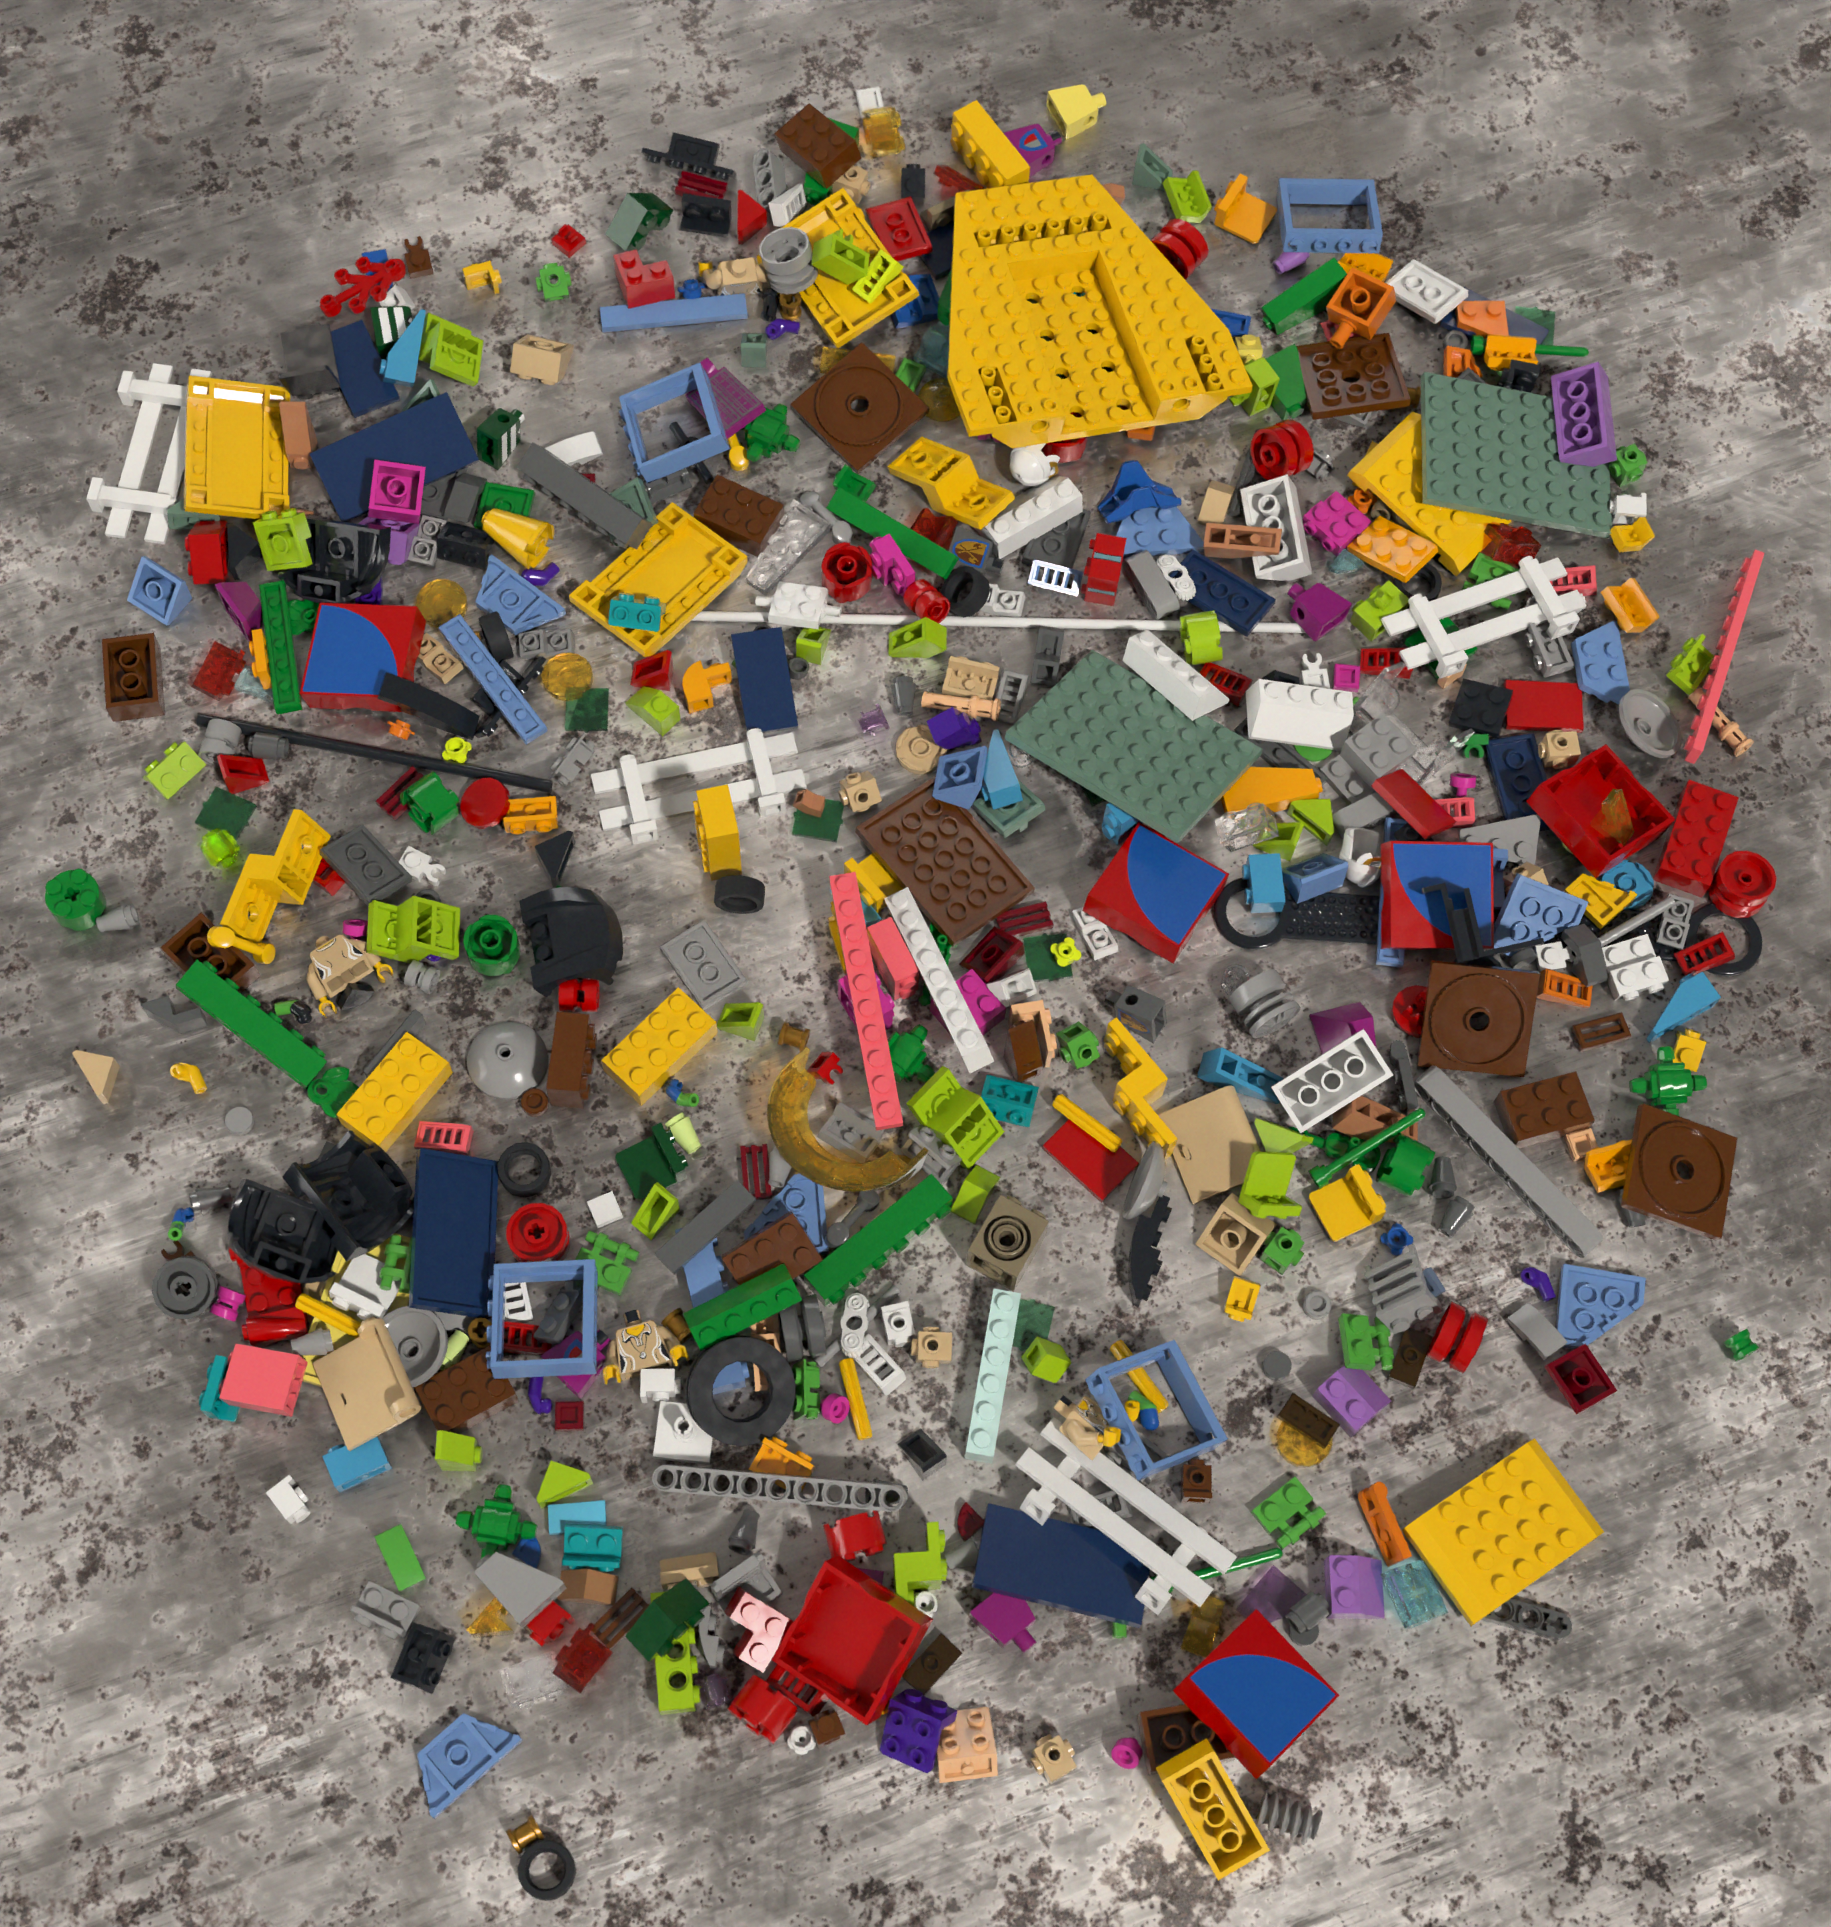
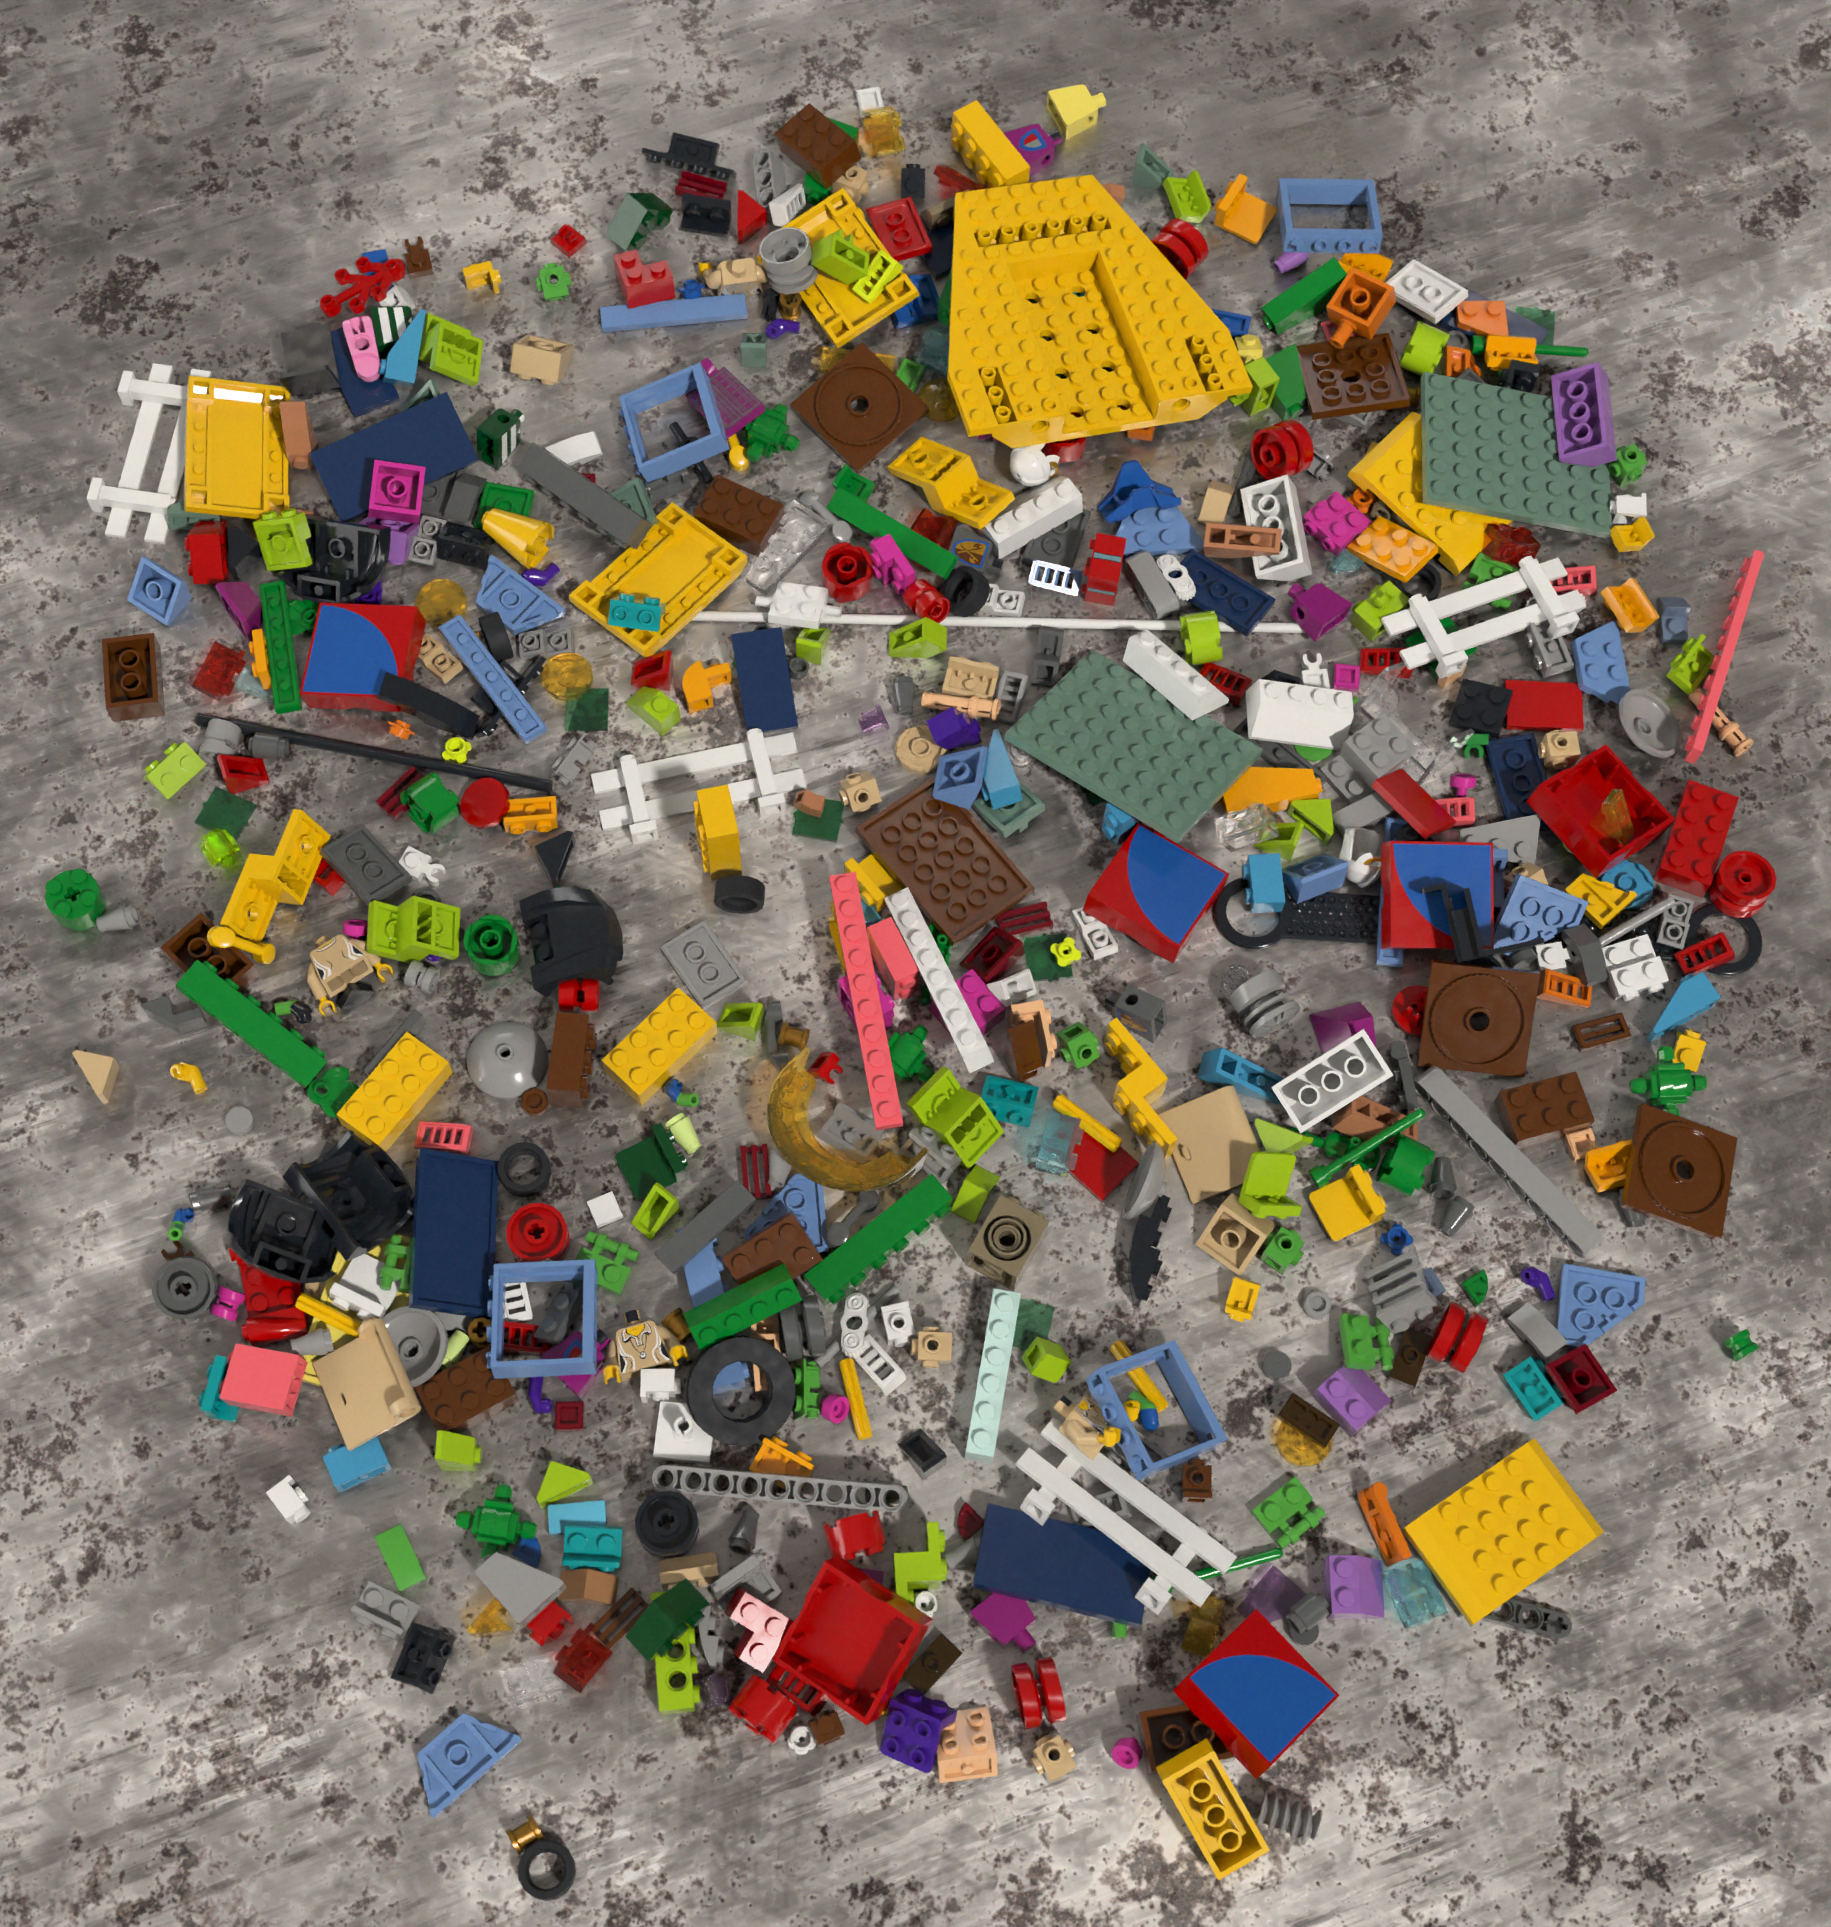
(365, 361): none -> bright pink piece
(662, 1509): none -> black wheel
(773, 1015): none -> dark grey bar
(1042, 1692): none -> red wheel
(1058, 1144): none -> clear light blue brick
(1423, 349): none -> lime brick
(1476, 1287): none -> green tile
(1535, 1387): none -> teal bracket
(1673, 619): none -> sand blue slope

